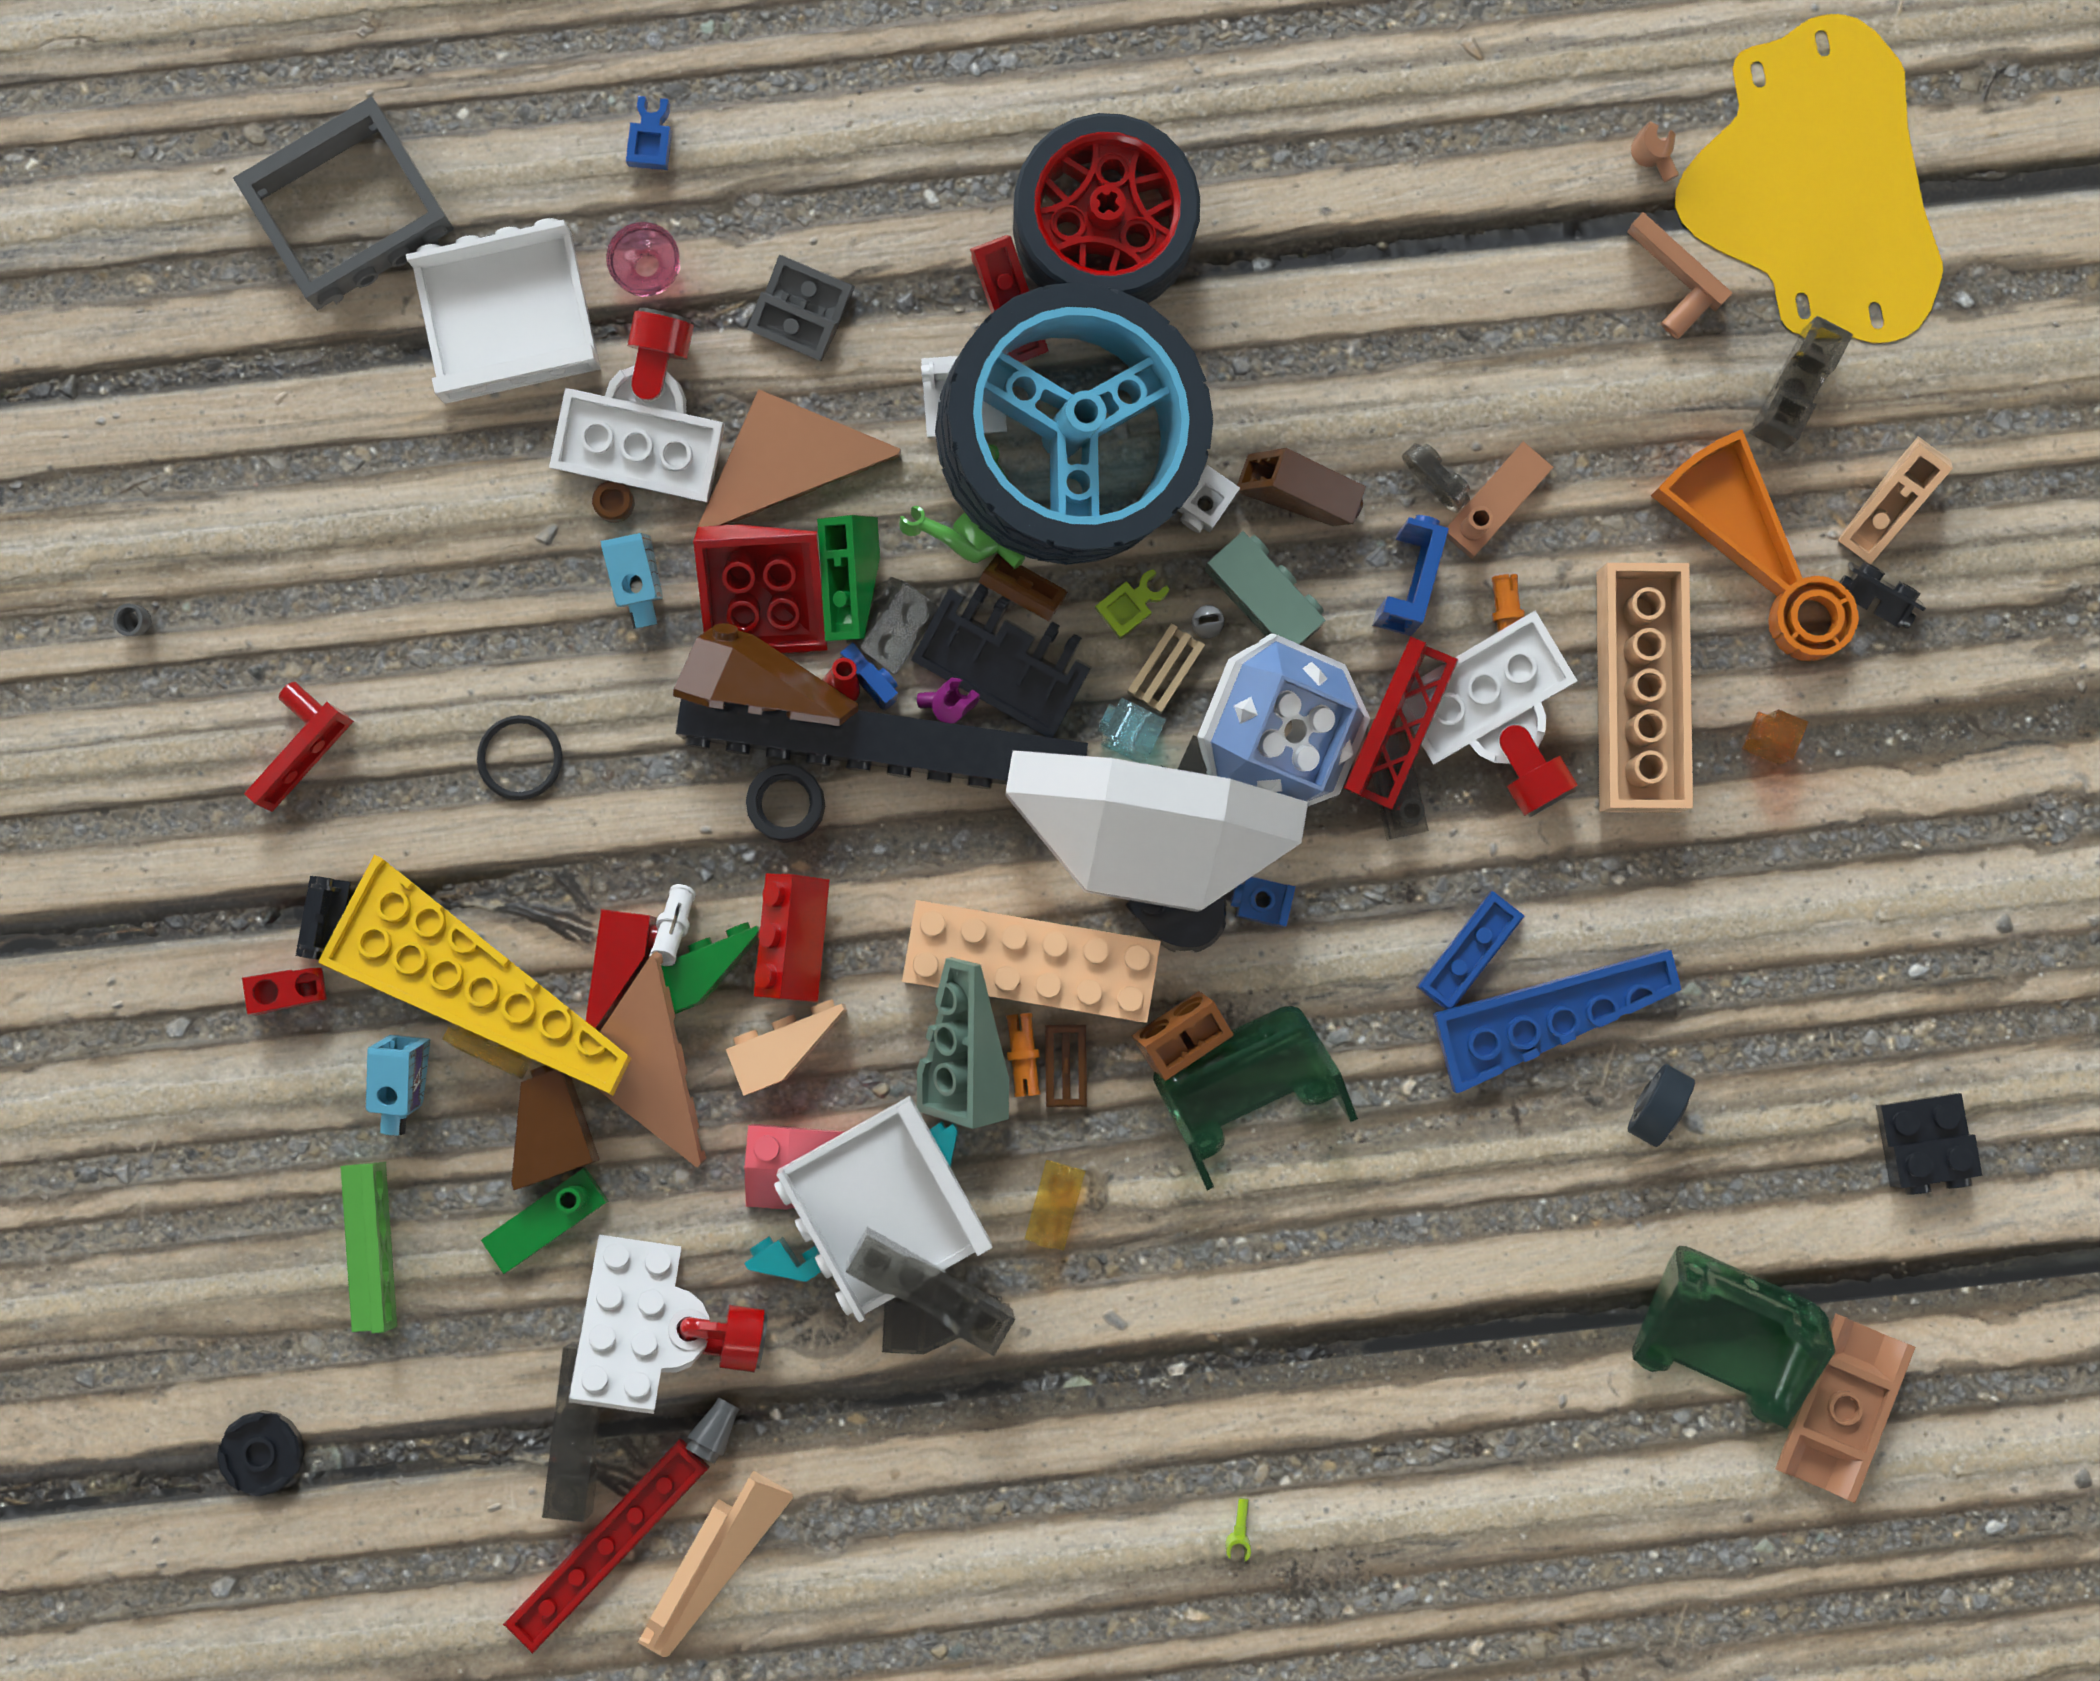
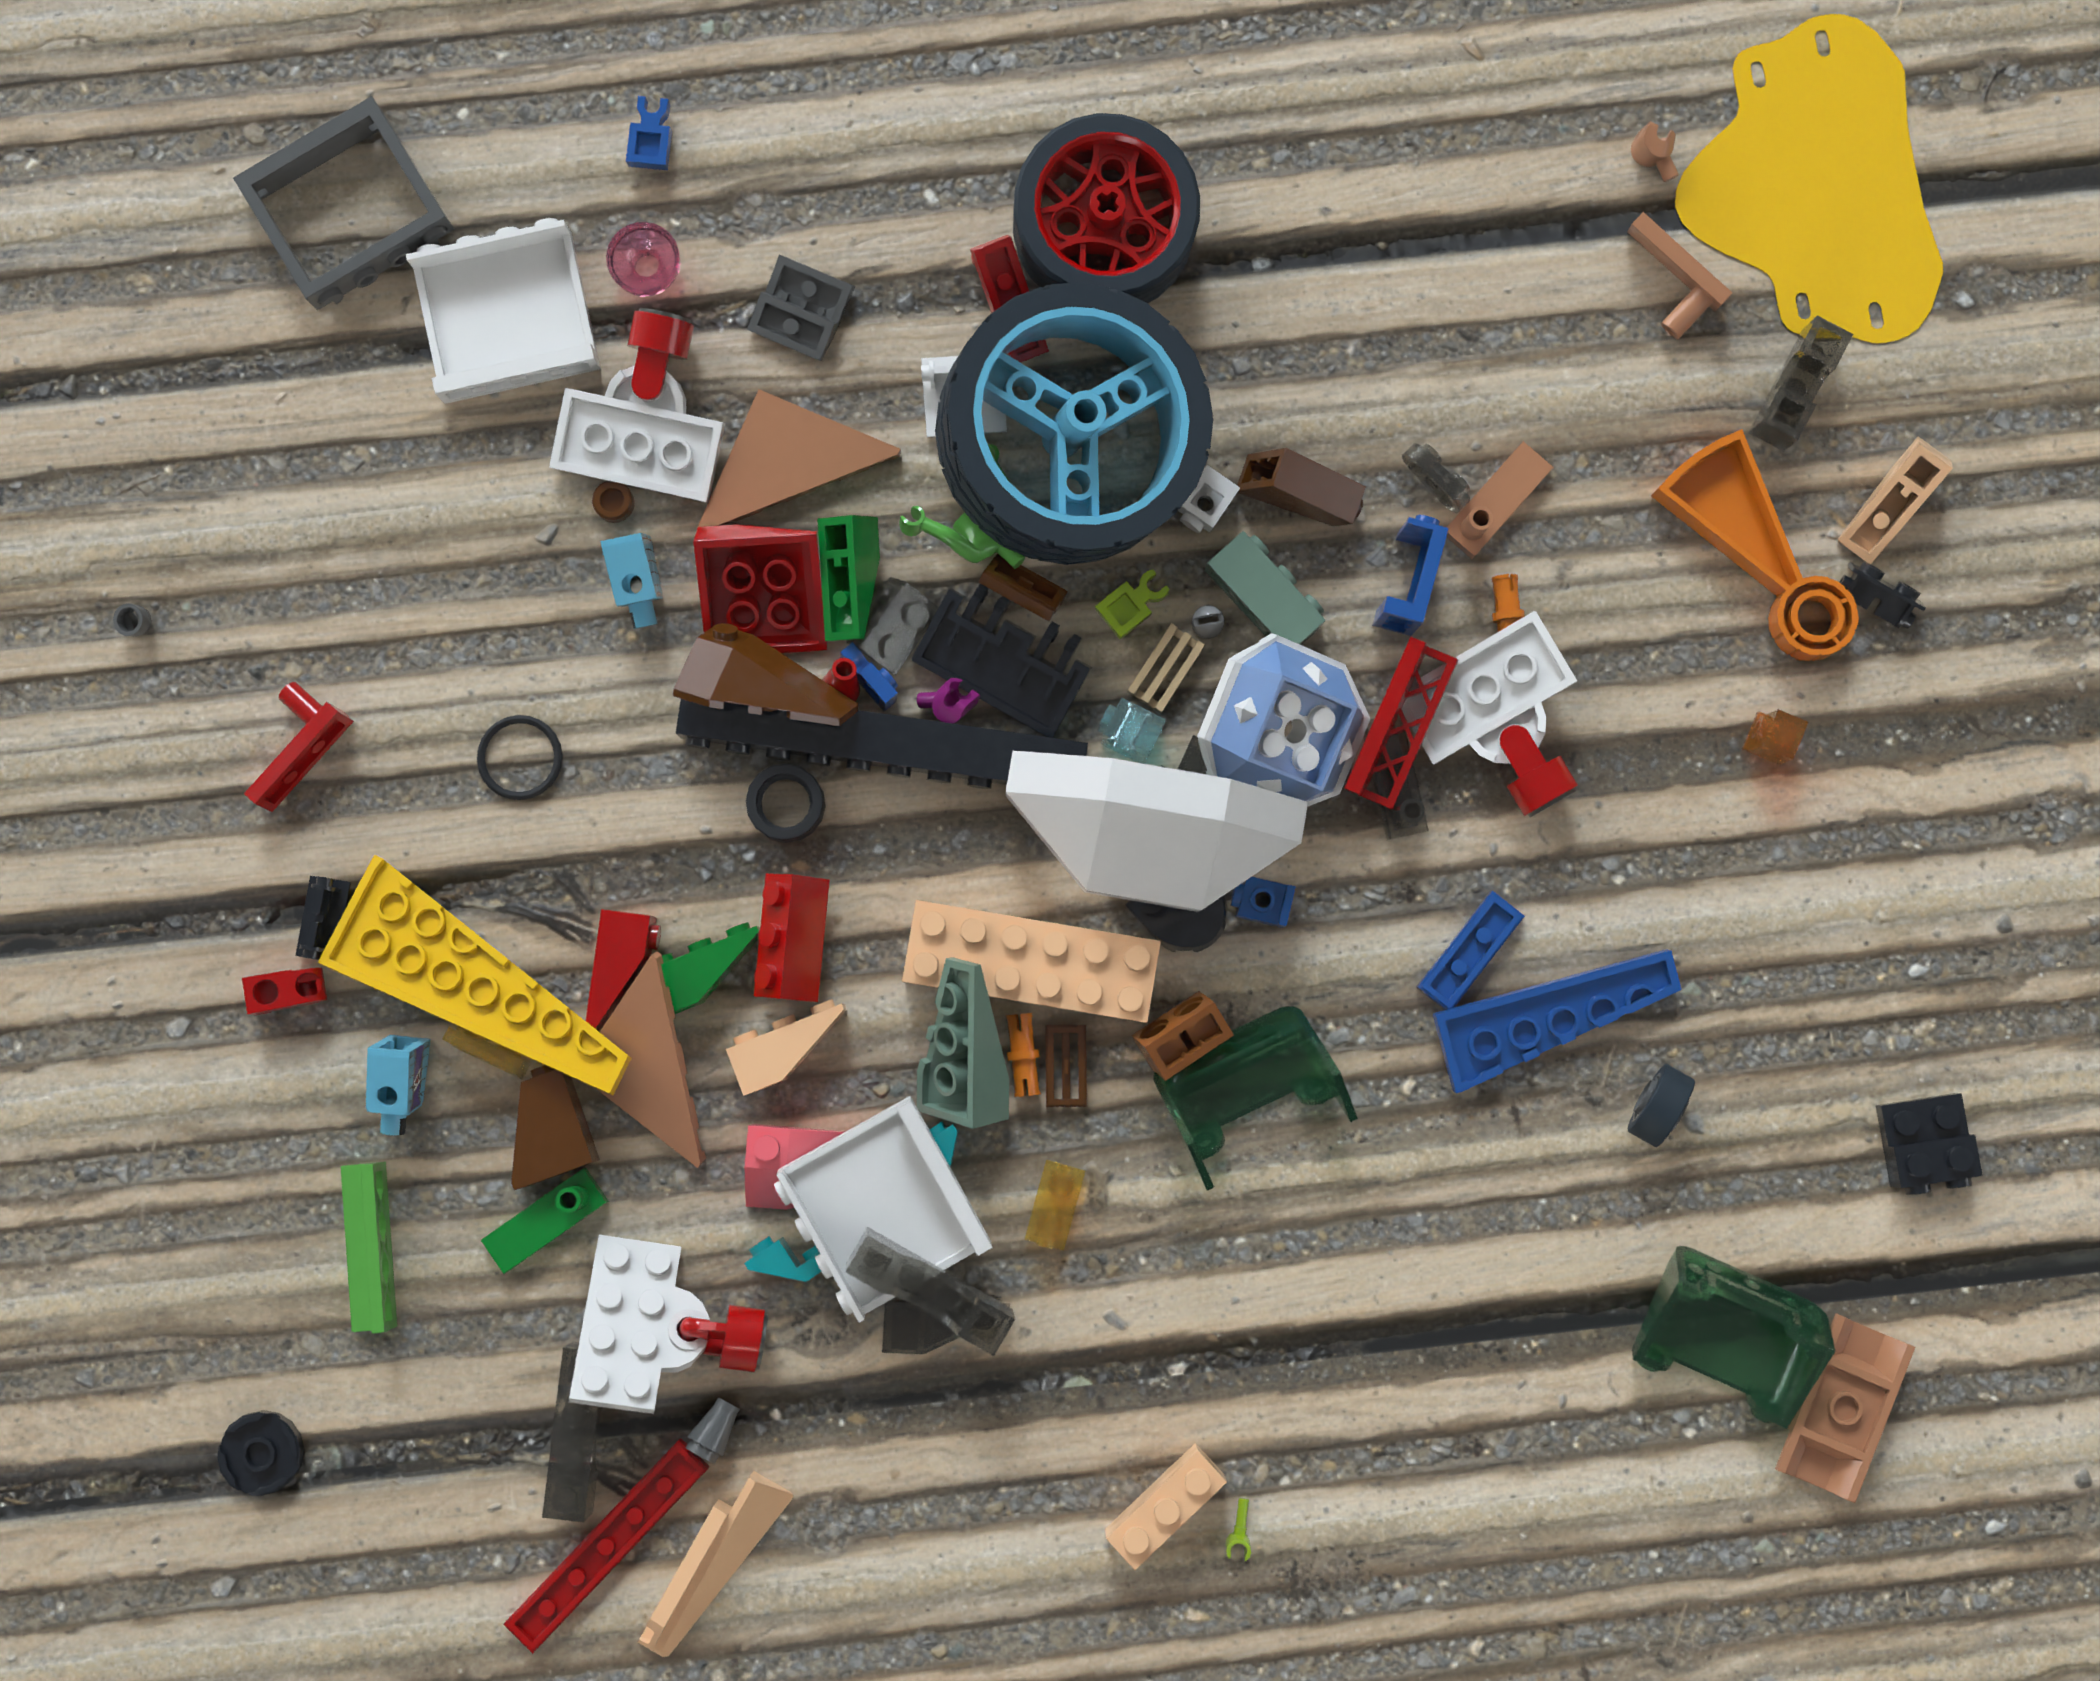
(678, 904): white pin -> none
(1165, 1506): none -> light nougat brick
(1644, 688): light nougat brick -> none

